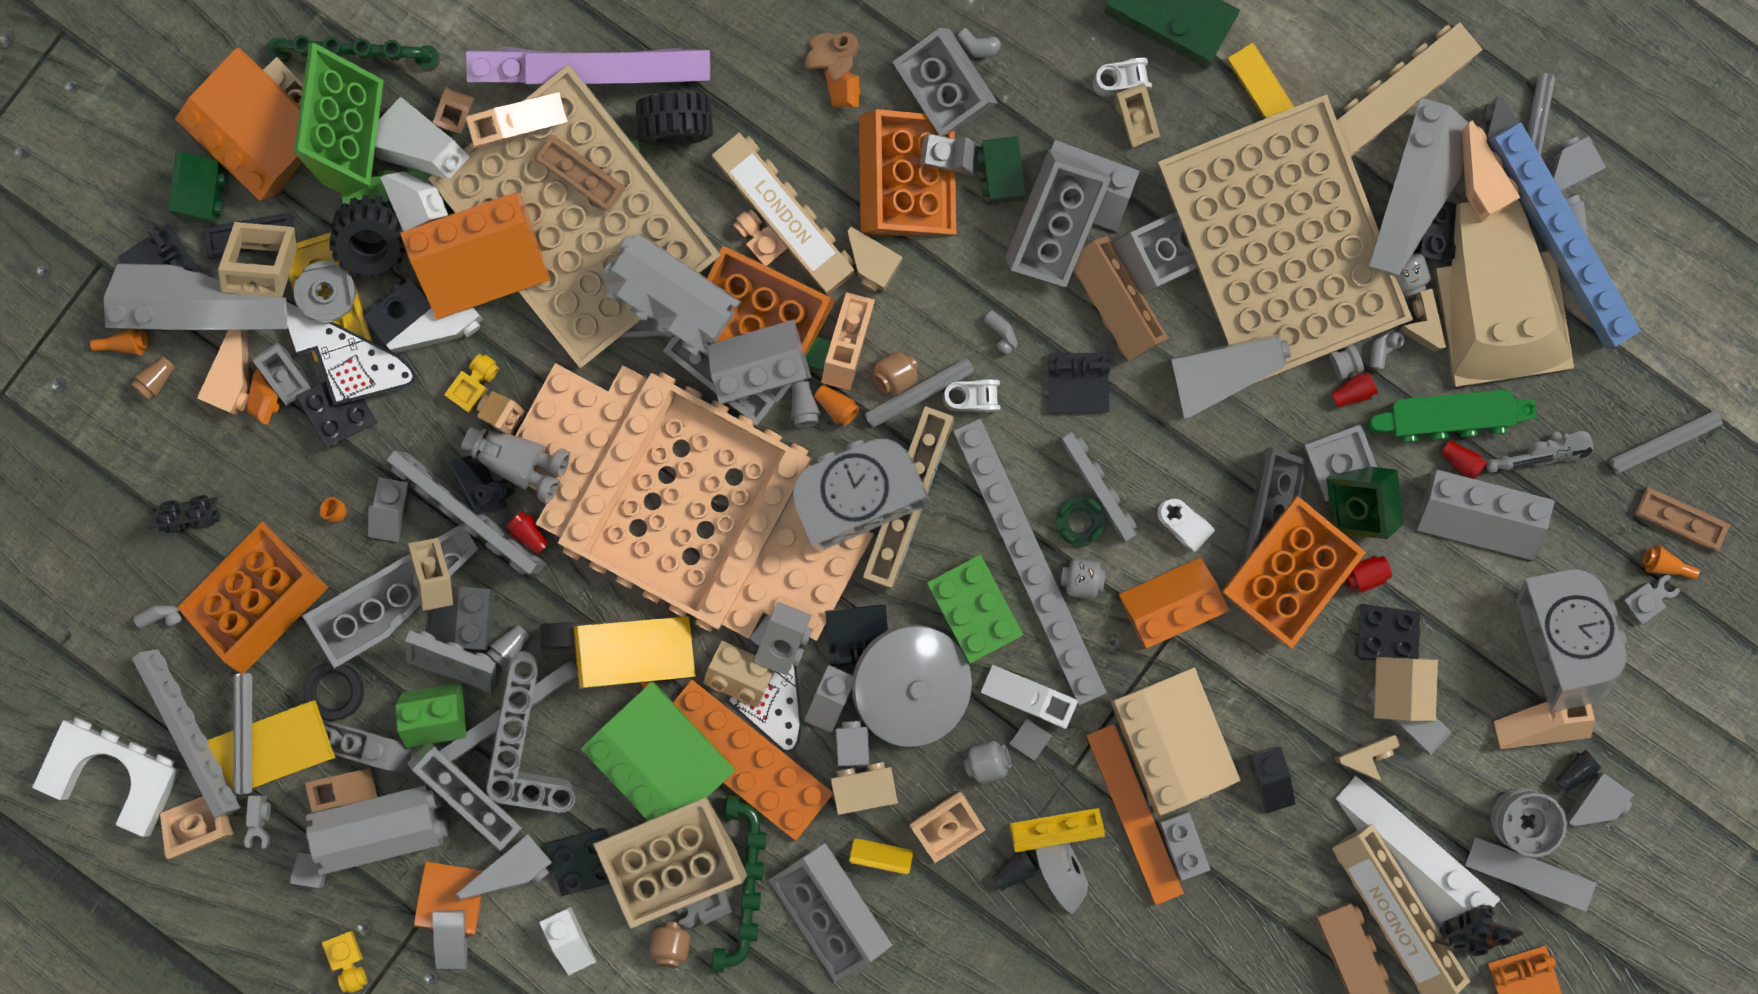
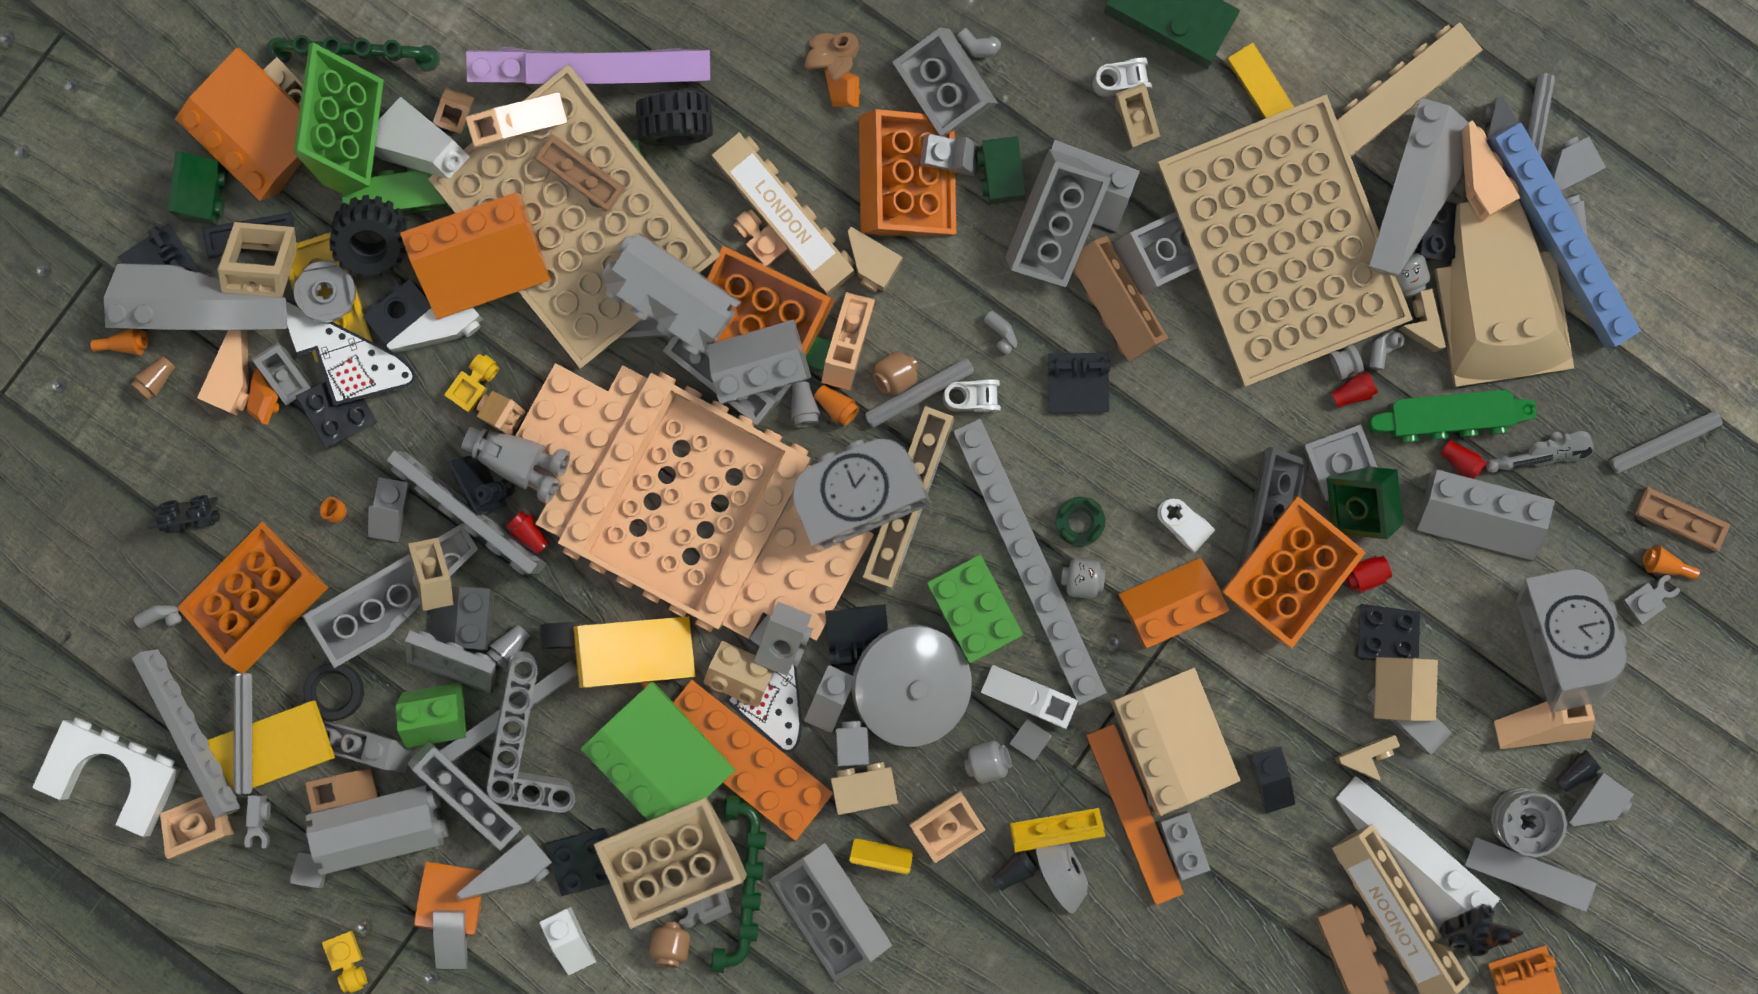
(413, 200): white slope -> none
(1092, 476): light grey plate -> none
(1222, 371): light grey slope -> none

